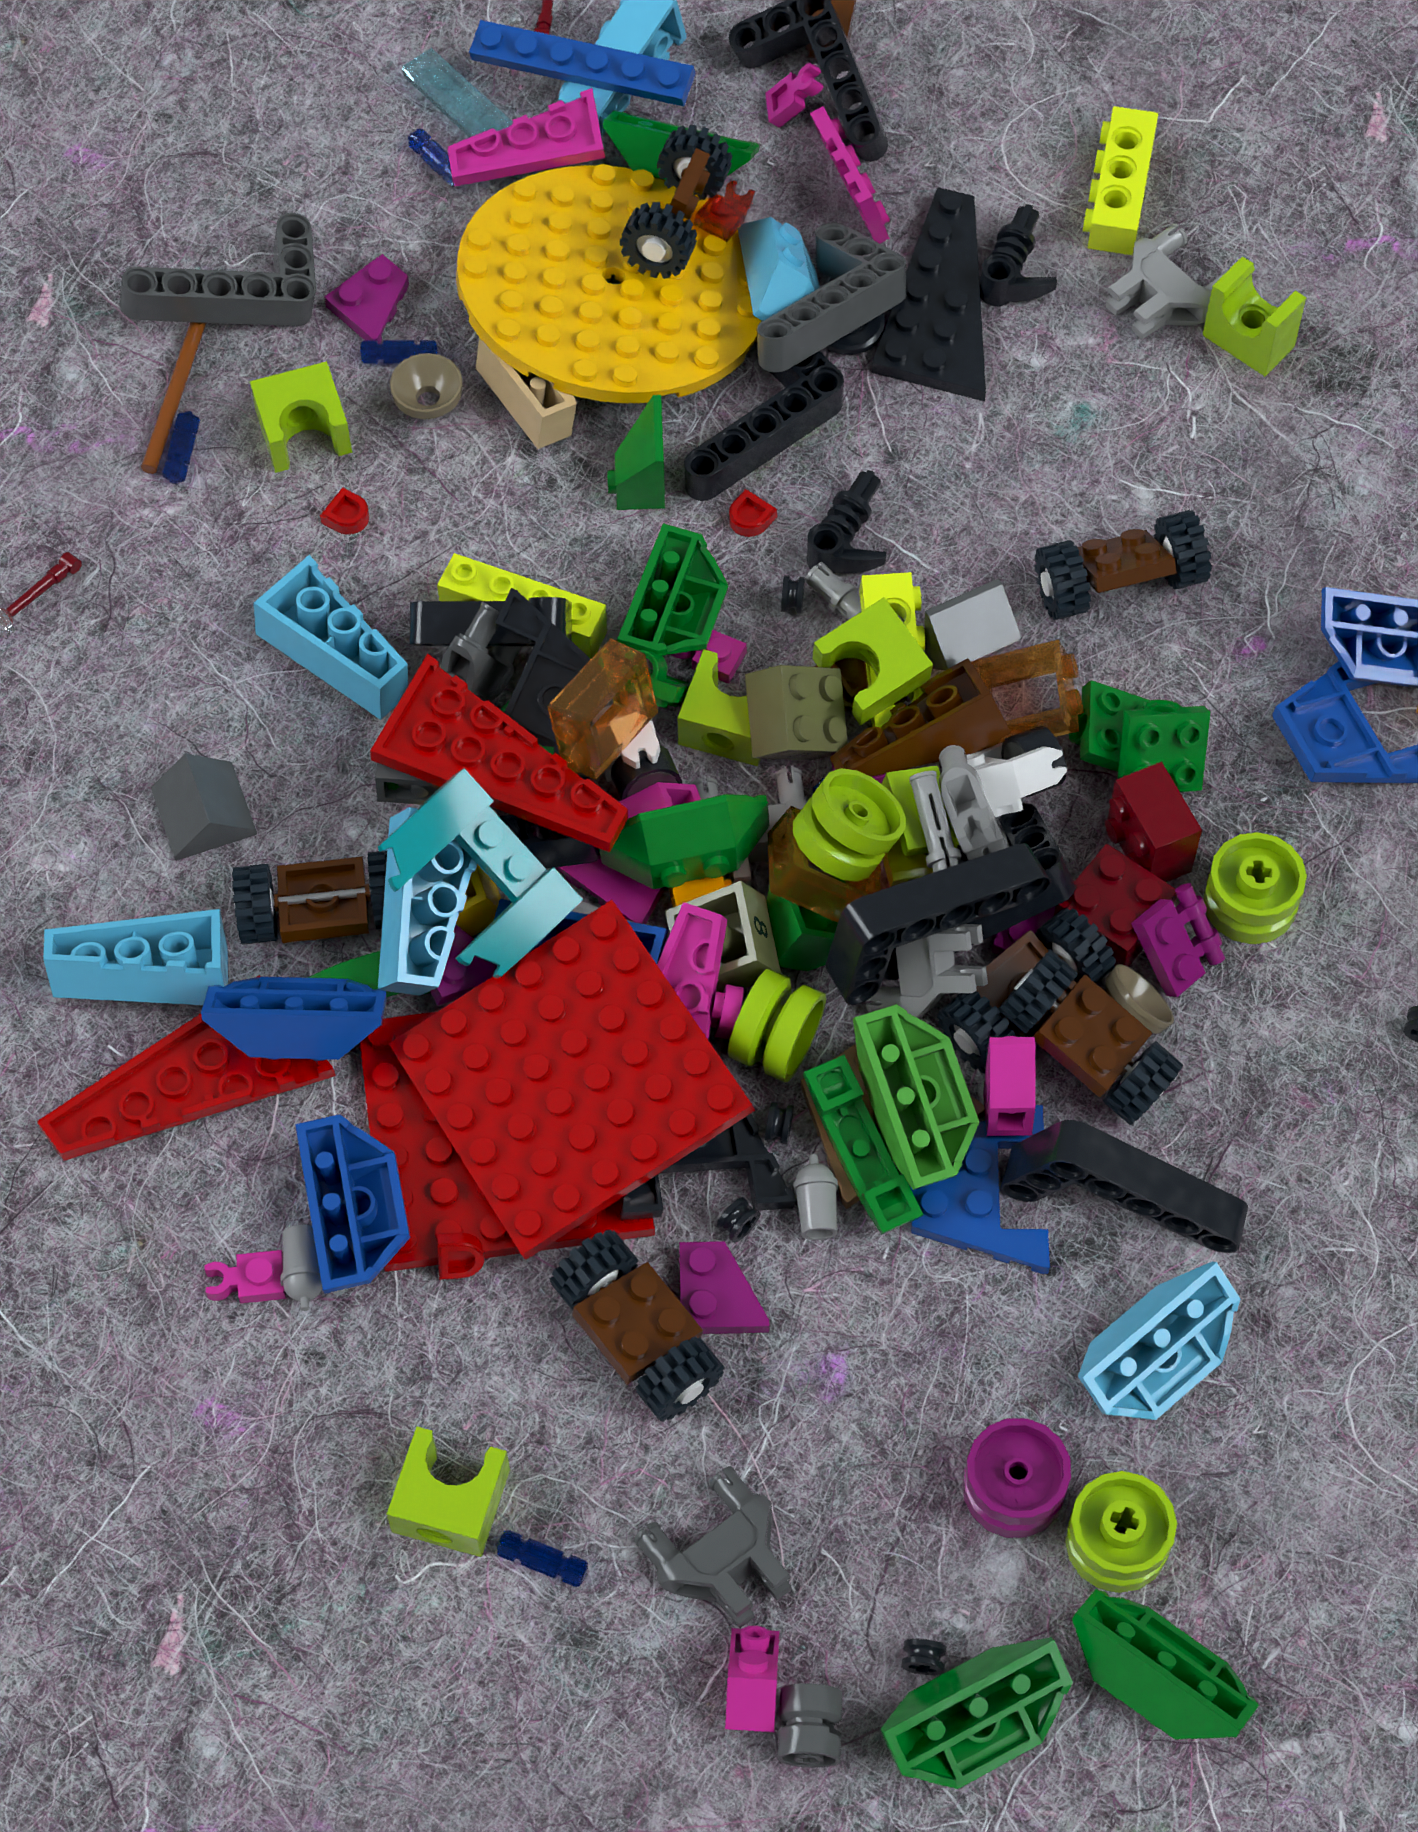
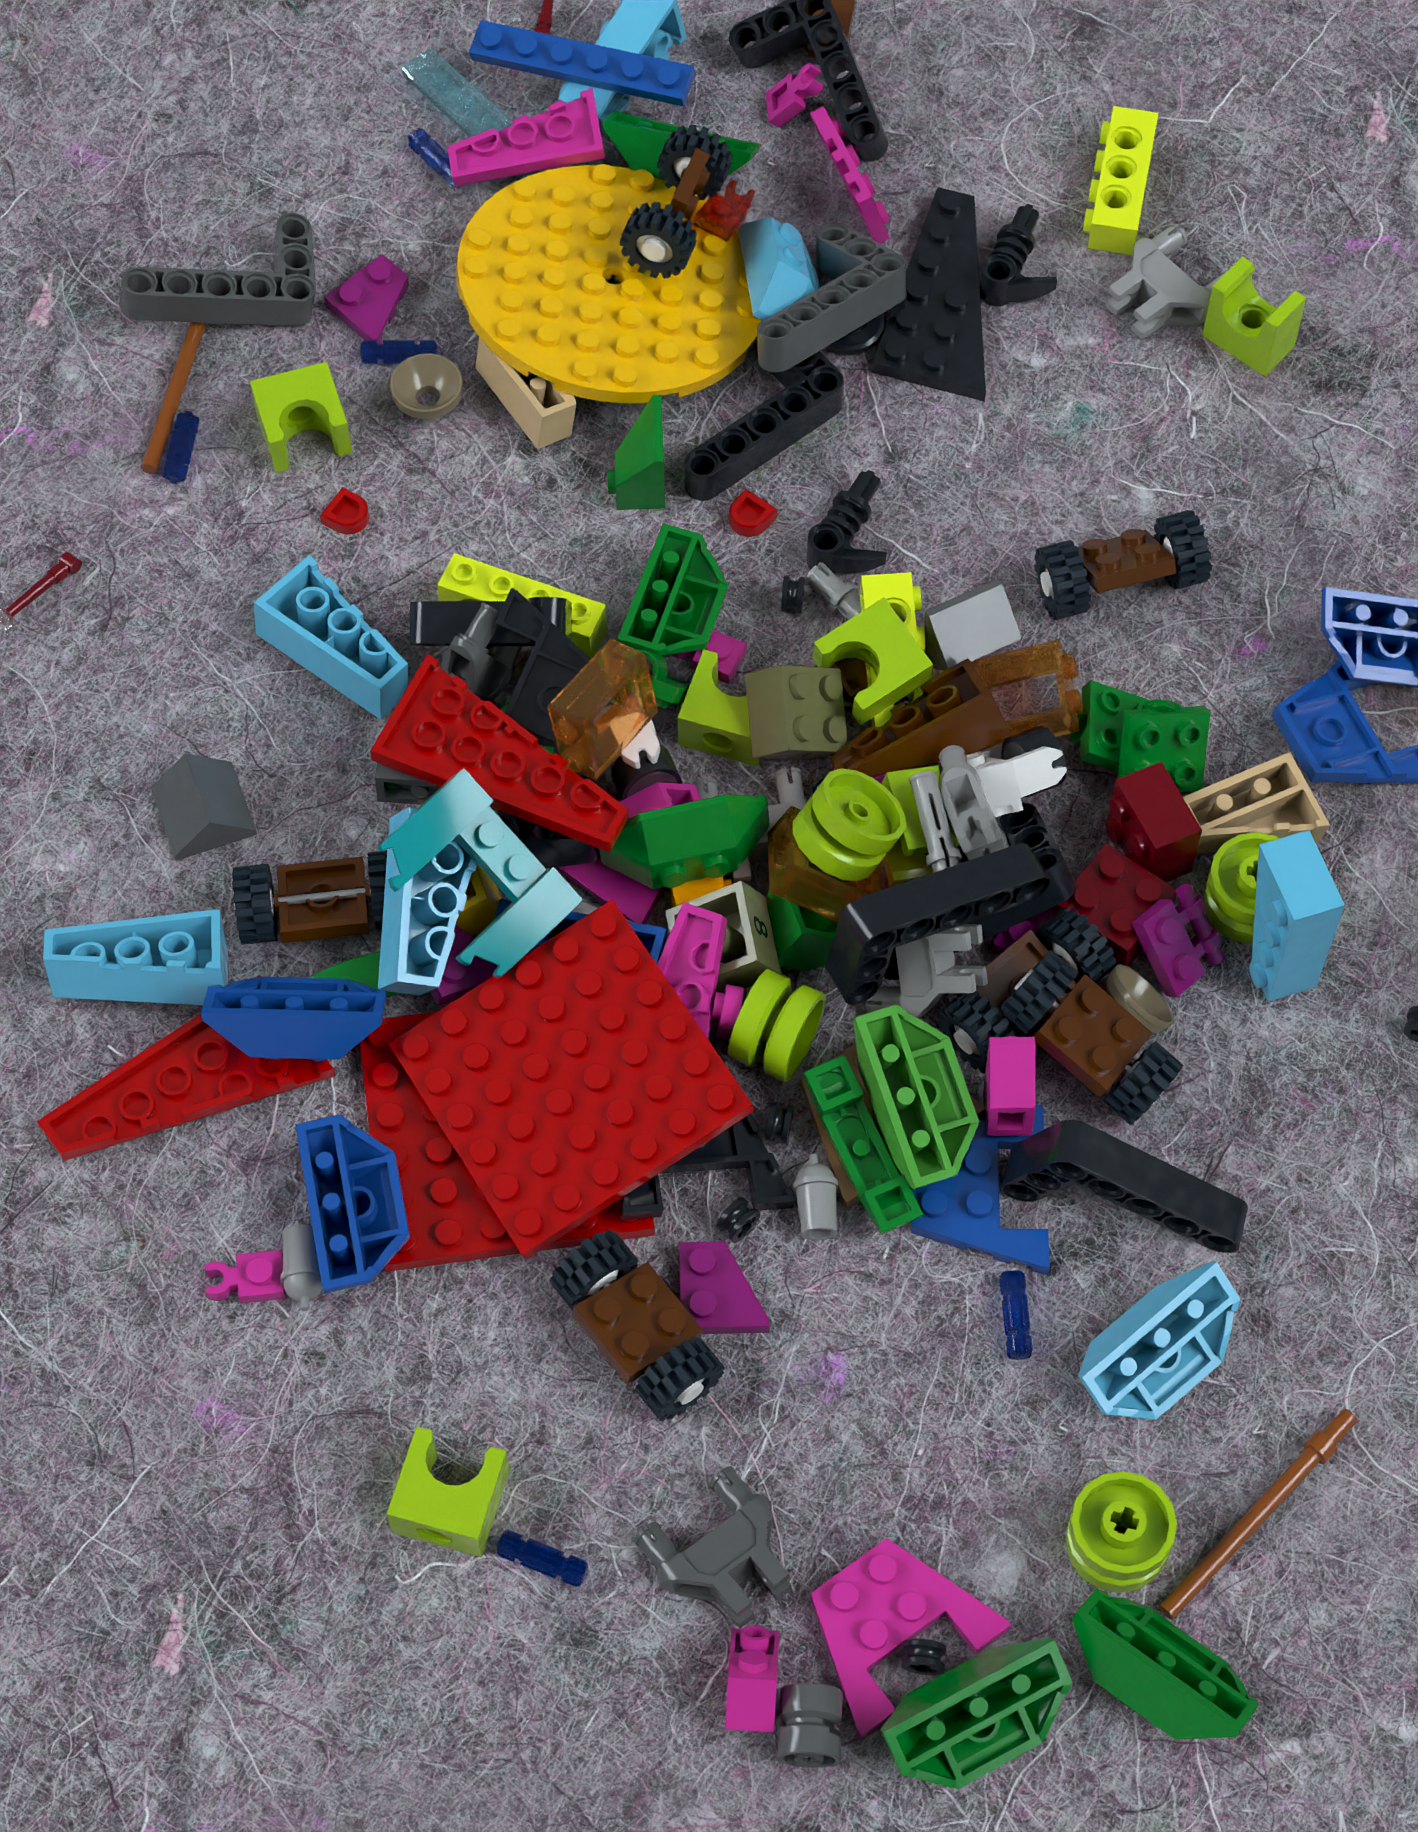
(459, 1255): red tile -> none
(877, 1607): none -> dark pink wing
(996, 1462): magenta wheel -> none
(1016, 1315): none -> clear blue axle
(1262, 799): none -> tan wedge
(1293, 916): none -> medium azure wedge
(1318, 1449): none -> dark orange bar

